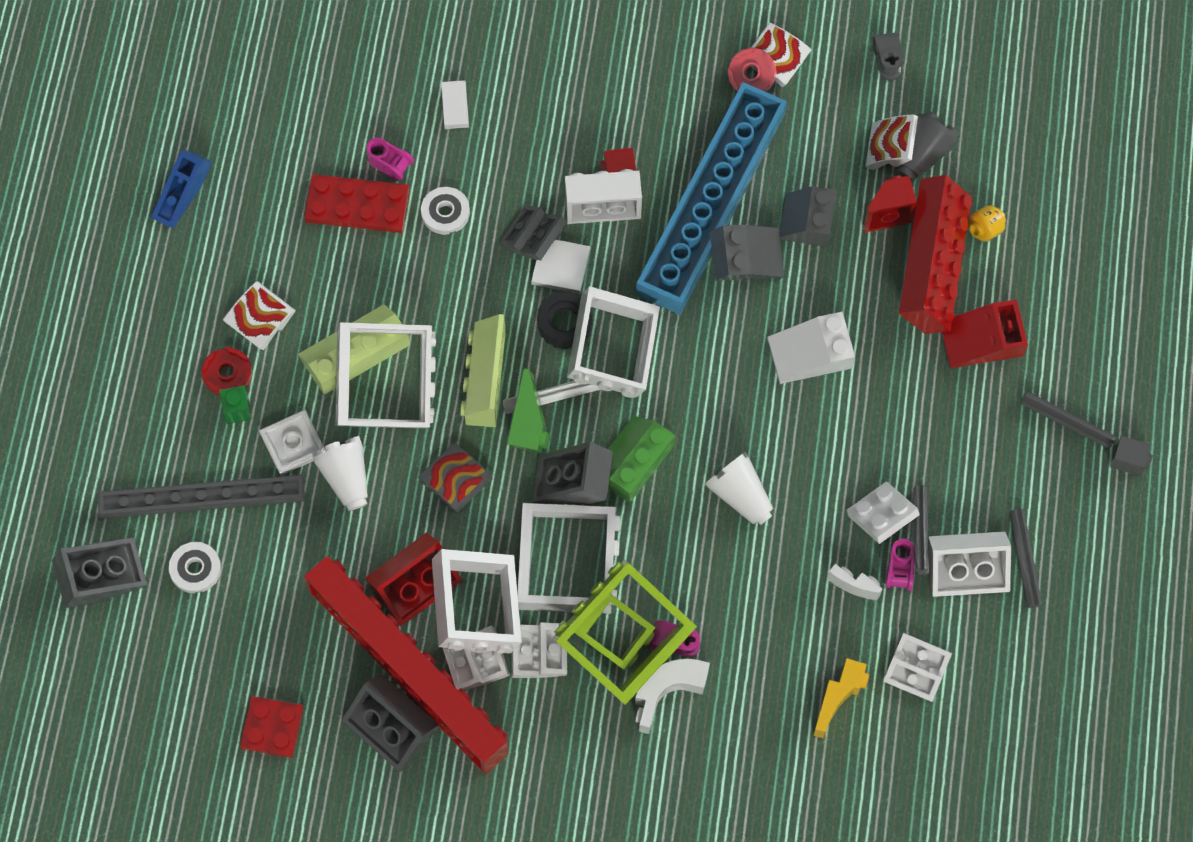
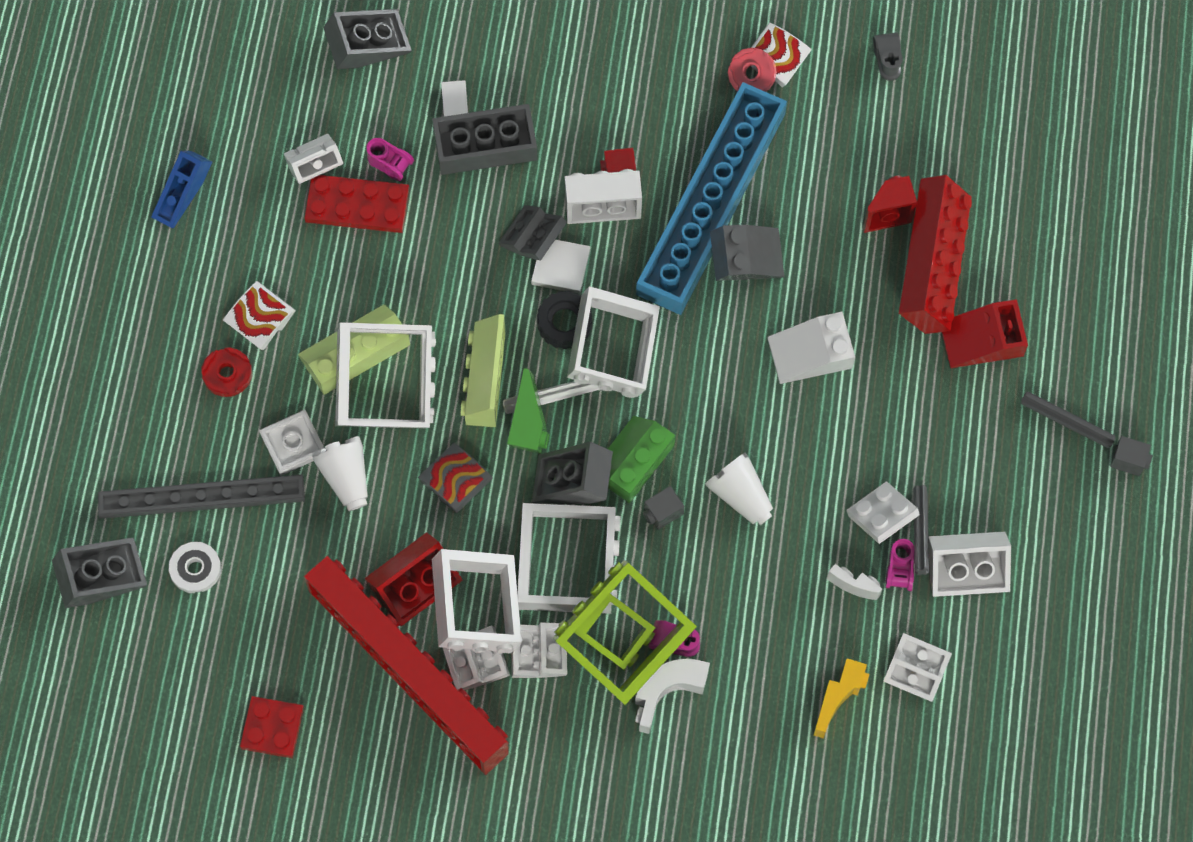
(235, 404): green brick -> none
(313, 158): none -> white brick
(365, 37): none -> dark grey slope
(389, 722): dark grey slope -> none
(445, 223): white tile -> none
(485, 139): none -> dark grey brick
(663, 508): none -> dark grey brick
(808, 216): dark grey slope -> none
(891, 141): slope -> none
(930, 145): dark grey cone -> none
(987, 223): yellow head -> none
(1025, 558): dark grey axle -> none

